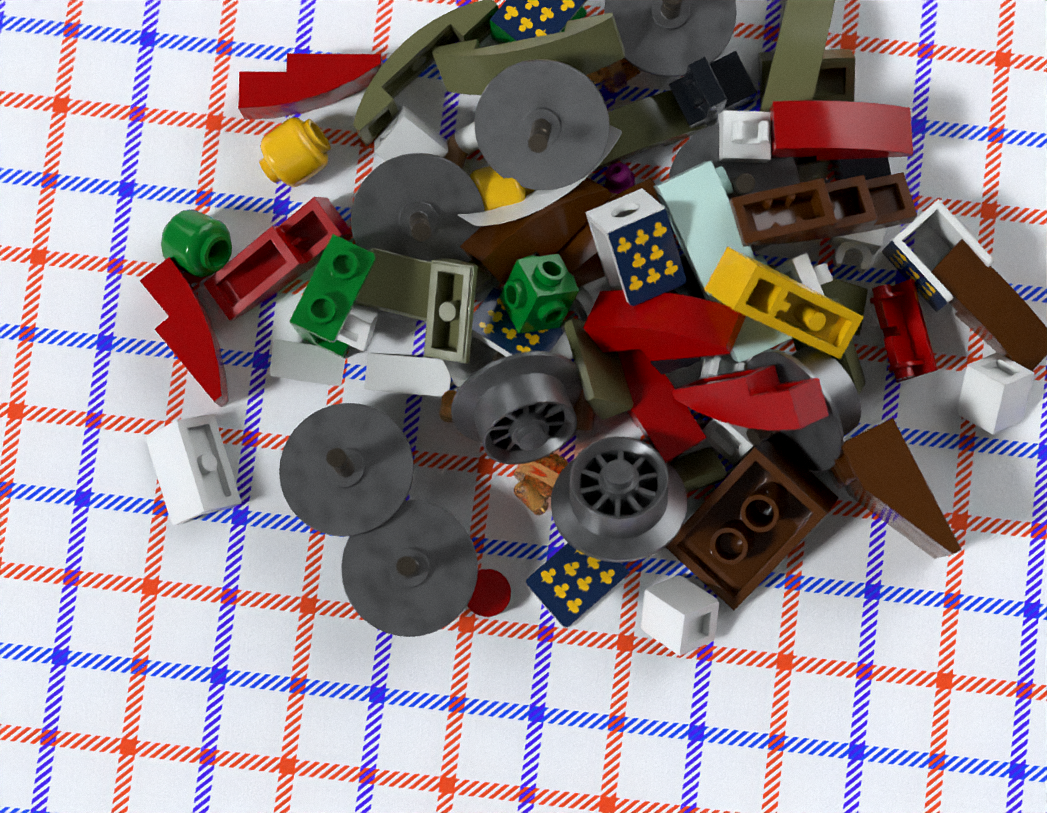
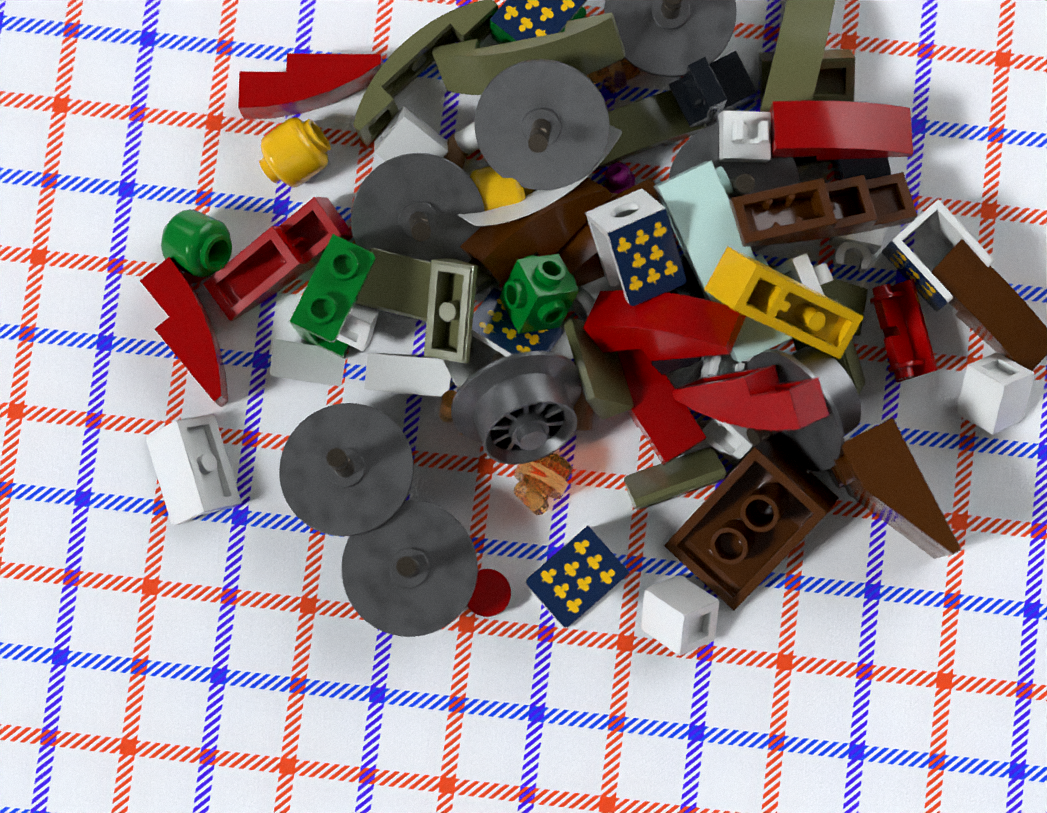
(619, 501): flat silver piece -> none

